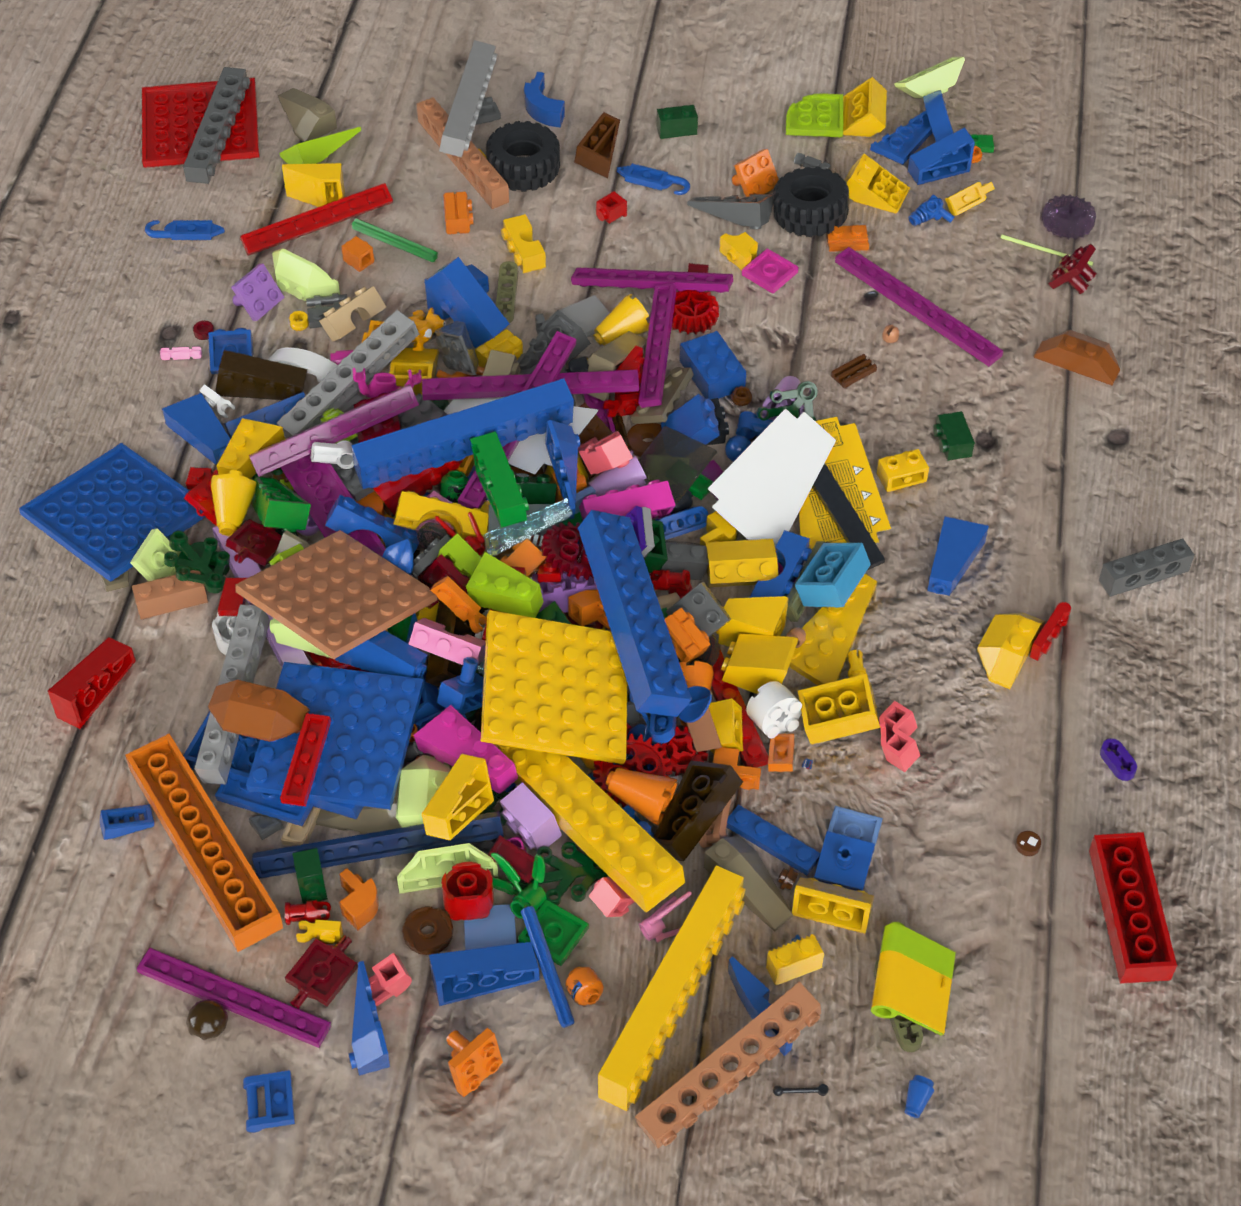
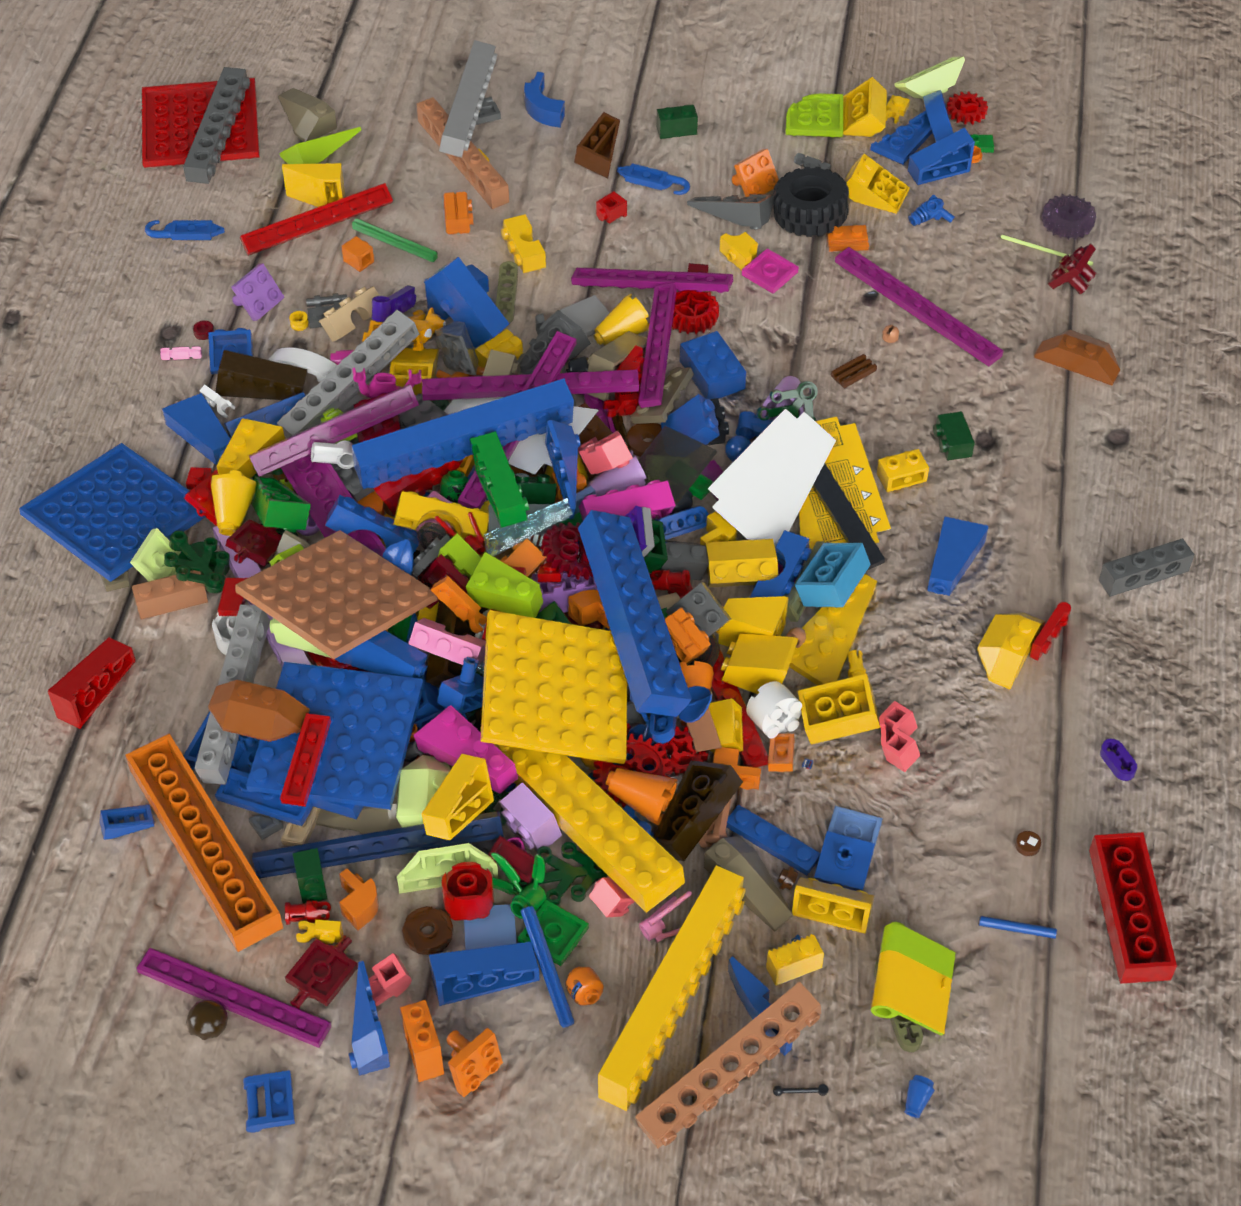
(301, 276): yellowish green wedge -> none
(386, 306): none -> dark purple plate
(422, 1040): none -> orange window
(524, 139): black tyre -> none
(741, 396): reddish brown plate -> none
(896, 107): none -> yellow plate
(967, 108): none -> red gear
(968, 197): yellow hinge -> none
(1017, 927): none -> blue bar

